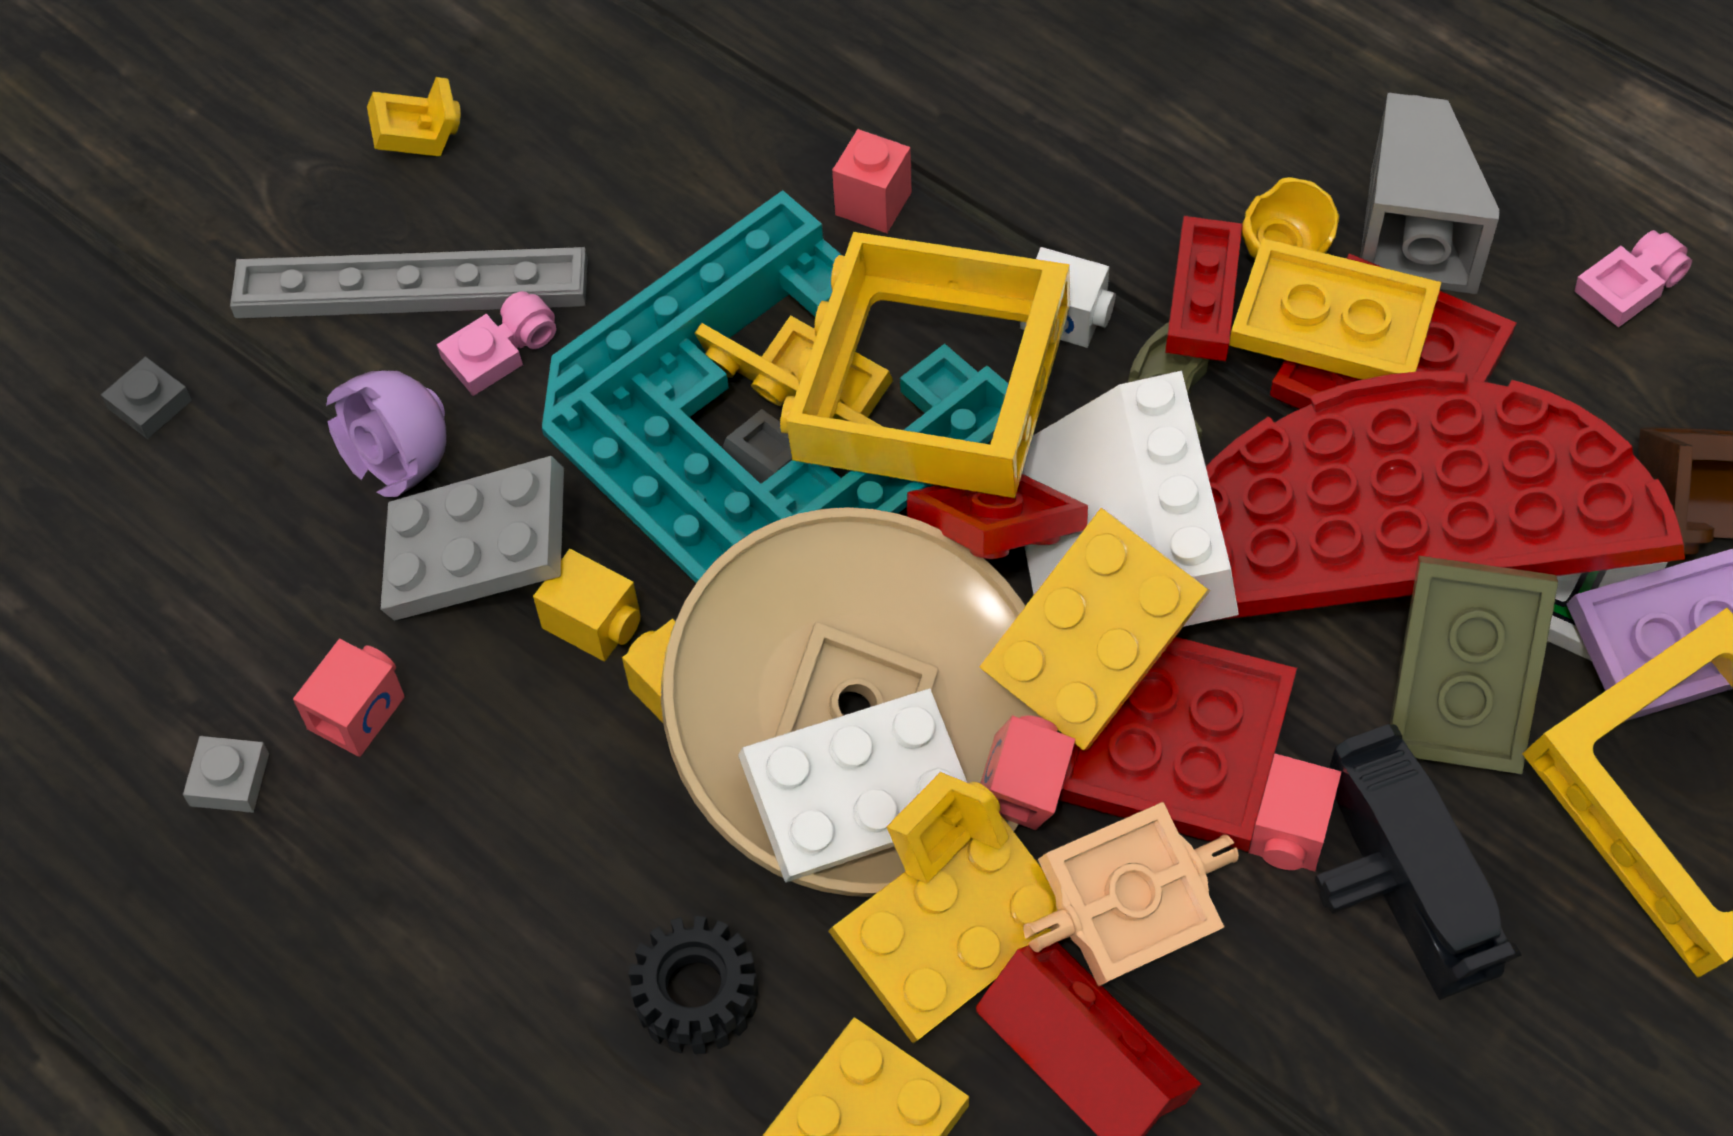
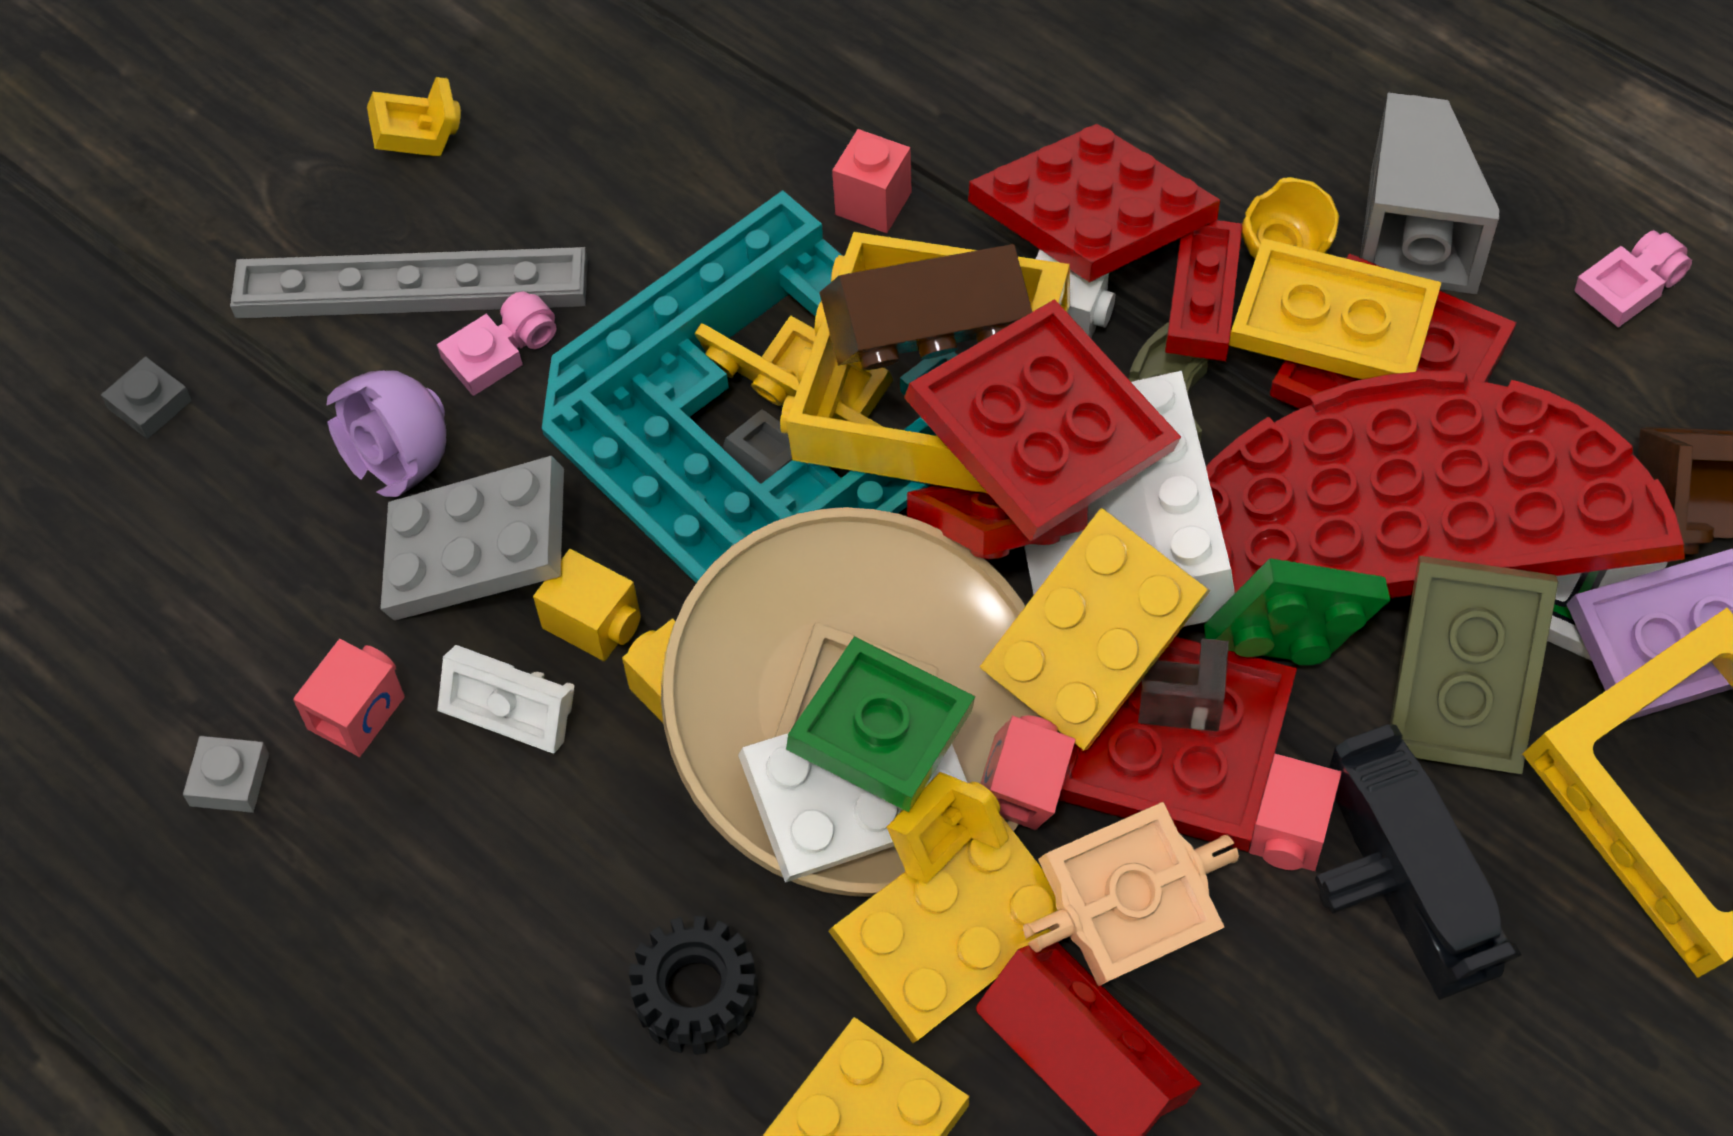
(504, 699): none -> white plate
(880, 723): none -> green plate
(923, 306): none -> reddish brown brick
(1042, 418): none -> red plate
(1093, 201): none -> red plate
(1185, 692): none -> clear smoke panel
(1297, 611): none -> green plate

